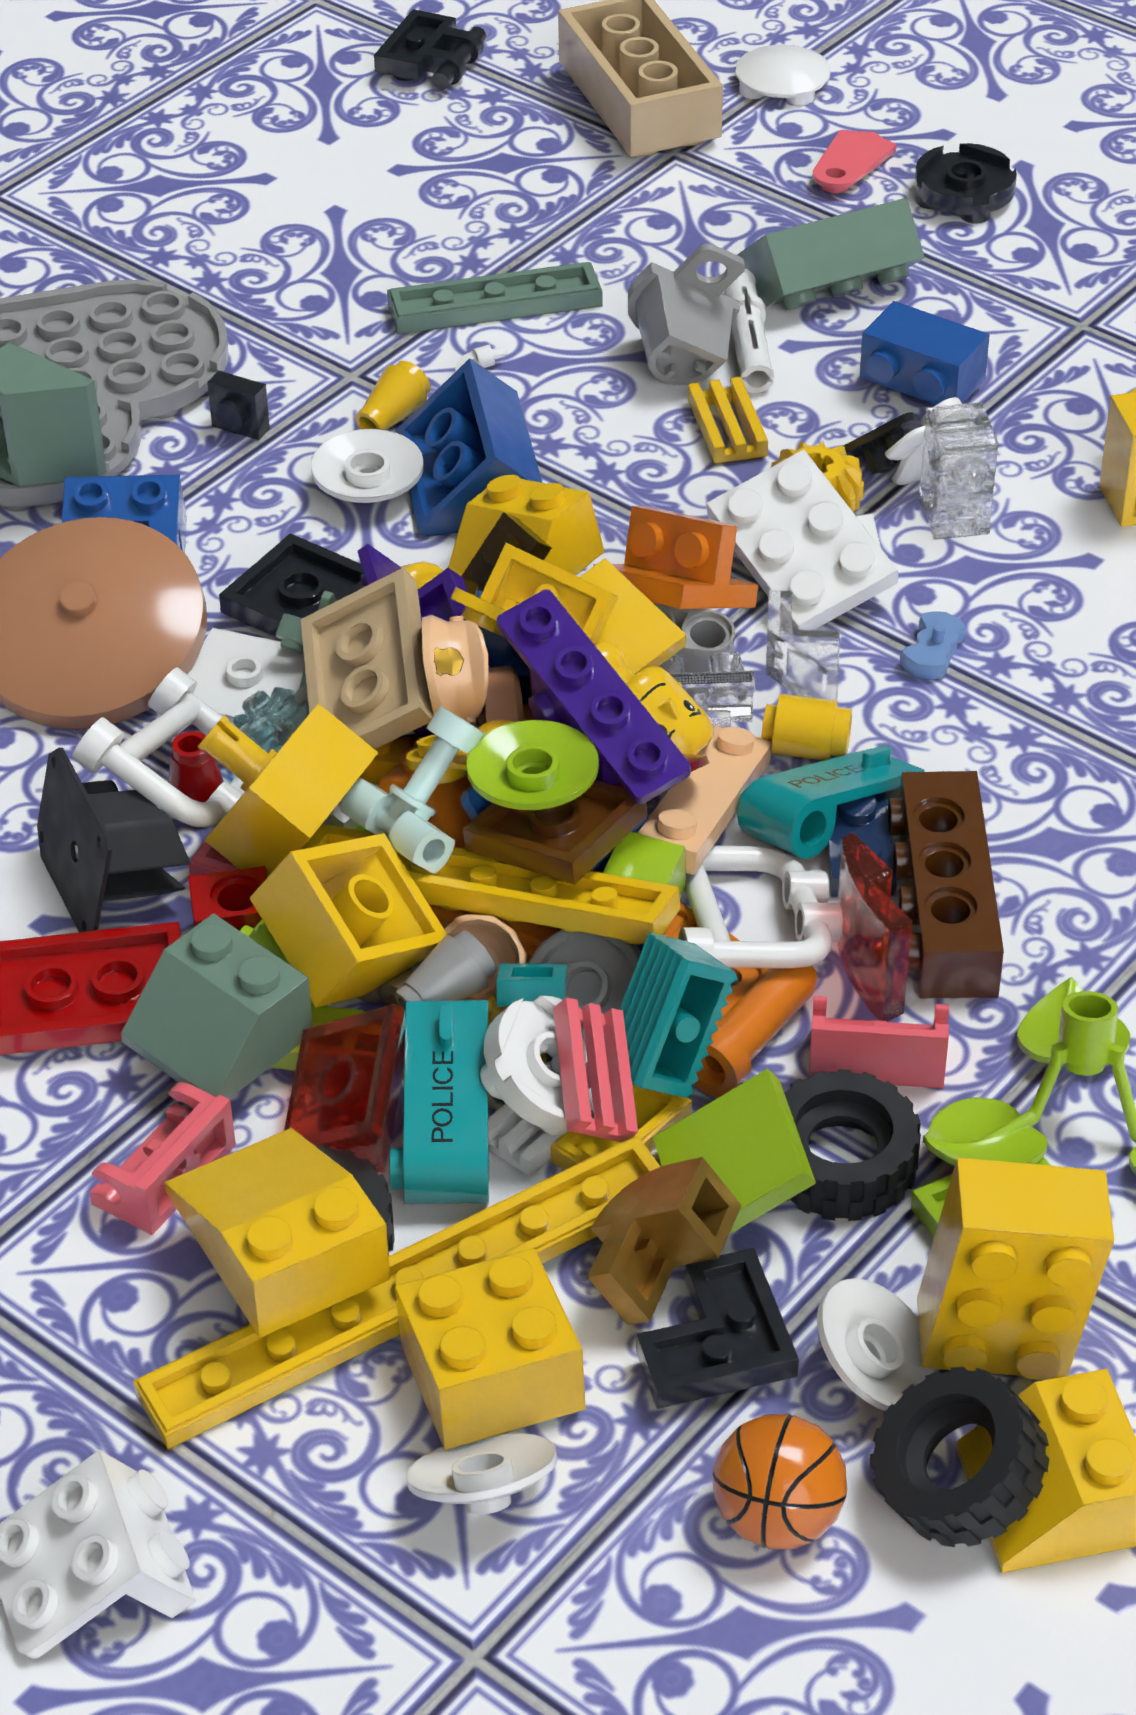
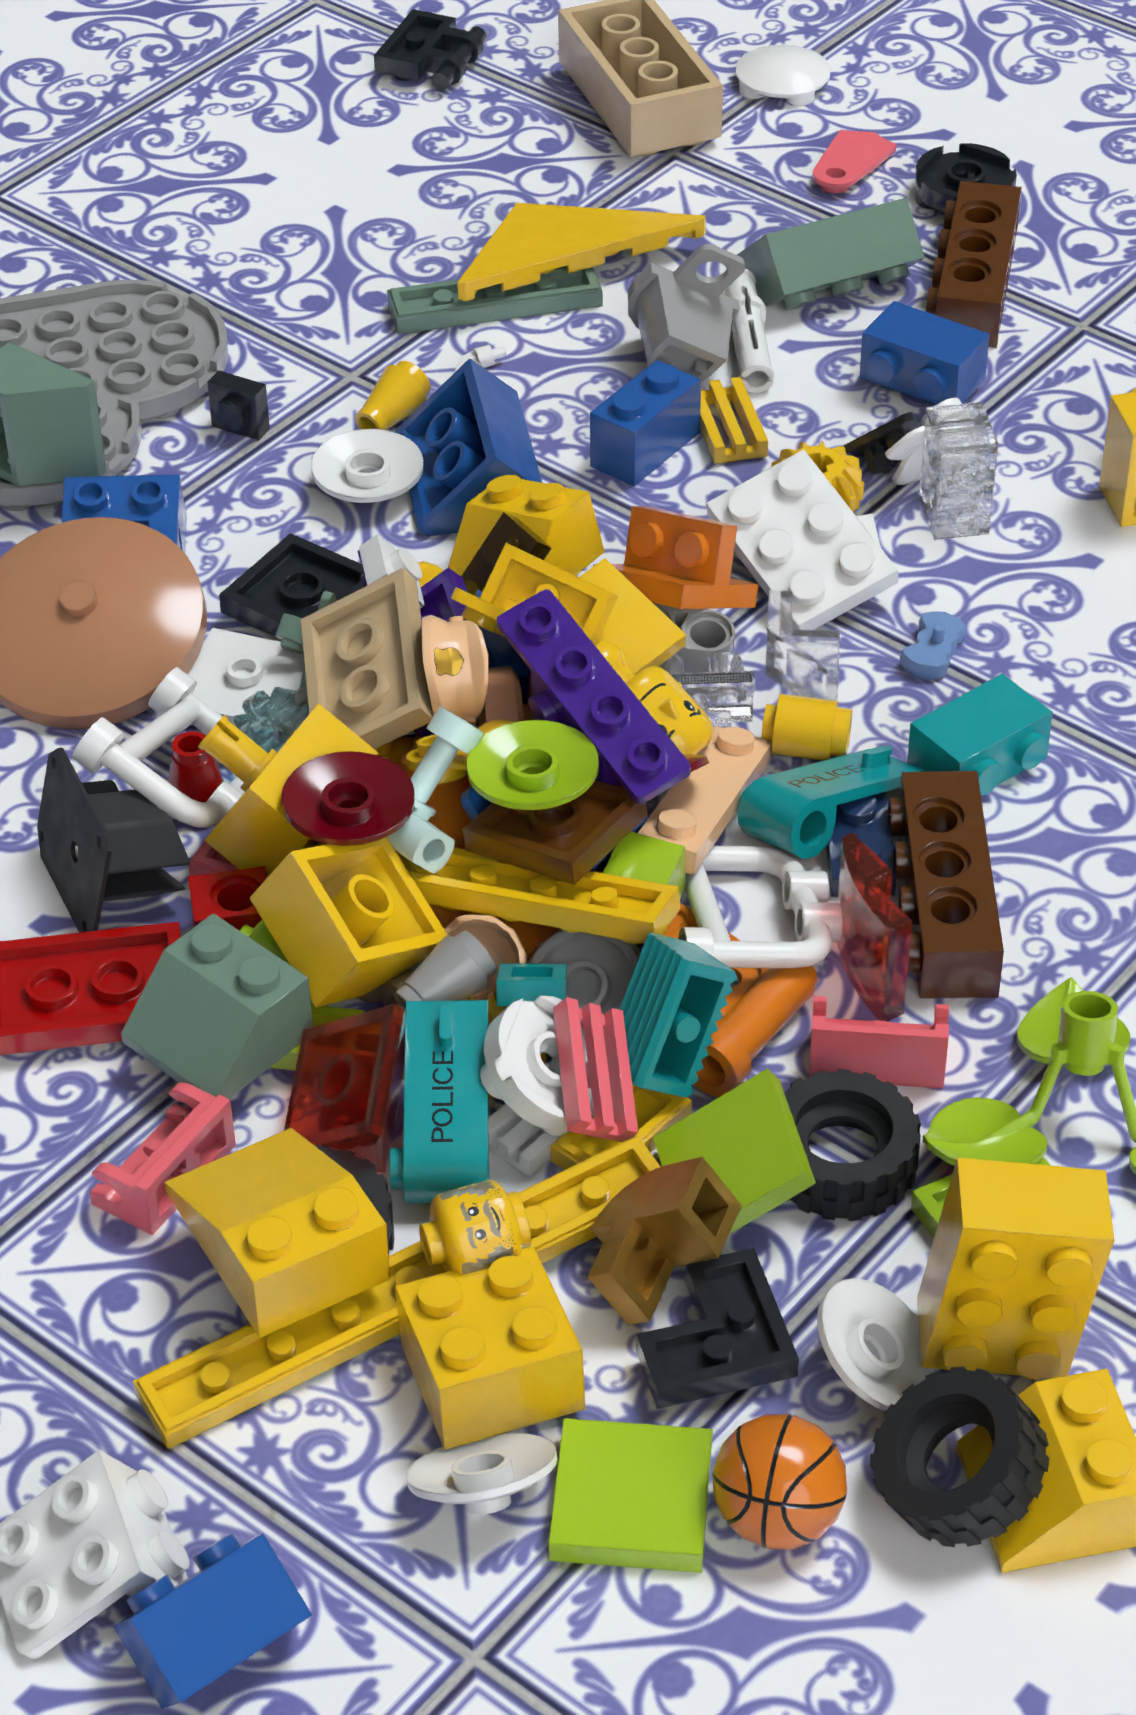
(212, 1619): none -> blue brick
(348, 798): none -> dark red dish
(382, 559): none -> white plate
(474, 1227): none -> yellow head
(547, 237): none -> yellow tile
(631, 1495): none -> lime tile
(645, 422): none -> blue brick
(976, 256): none -> reddish brown brick
(986, 730): none -> teal brick

